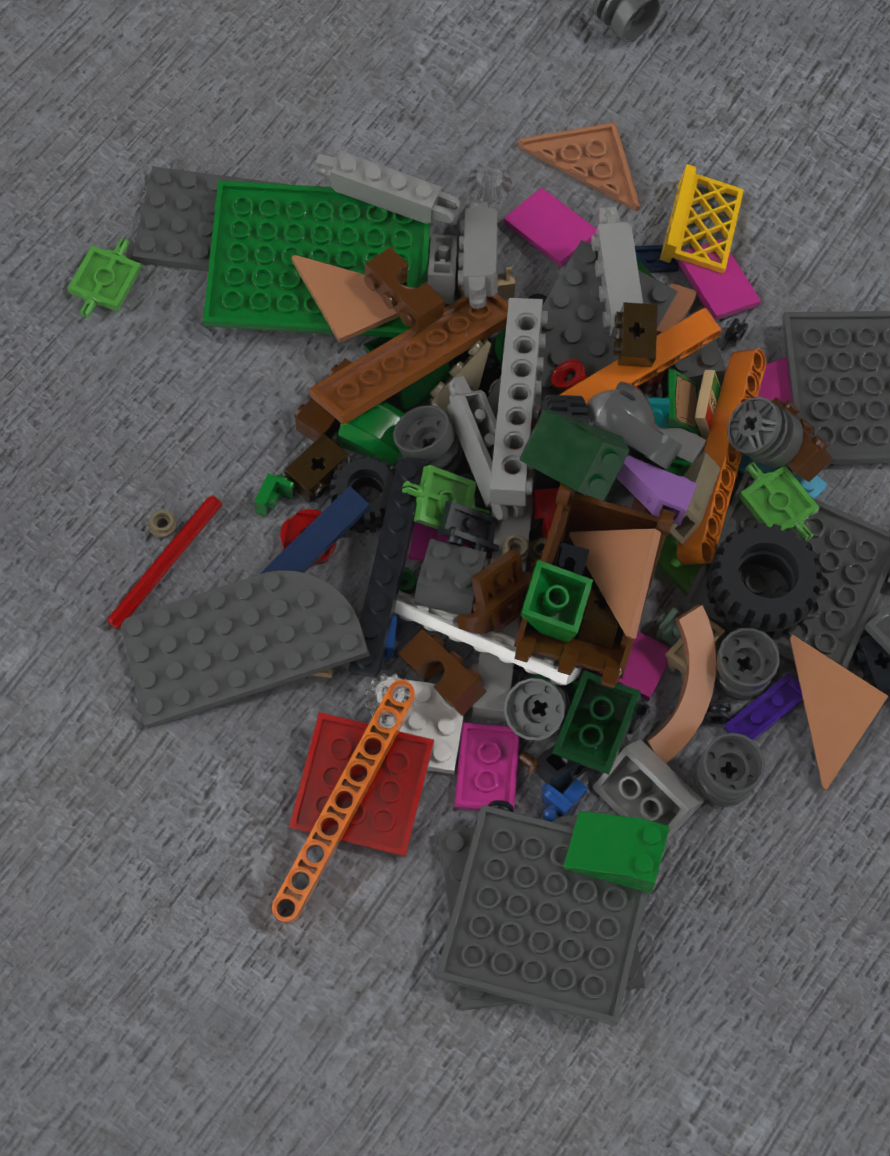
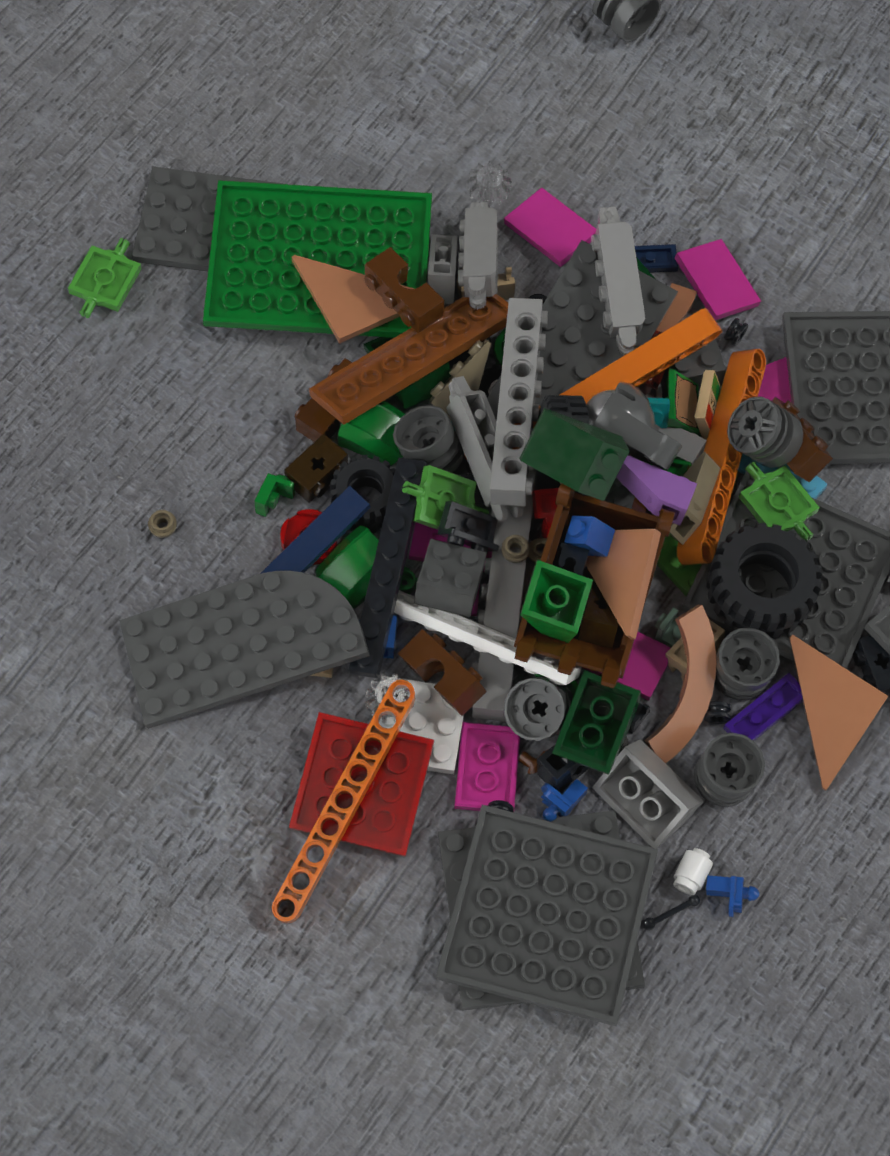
(164, 562): red axle -> none
(351, 565): none -> green slope
(387, 188): light grey hinge -> none
(498, 594): reddish brown plate -> none
(566, 368): red piece -> none
(590, 156): nougat tile -> none
(590, 534): none -> blue slope
(617, 849): green slope -> none
(643, 320): dark brown brick -> none
(649, 923): none -> black hinge
(680, 220): yellow fence -> none
(692, 871): none -> white brick
(733, 888): none -> blue piece

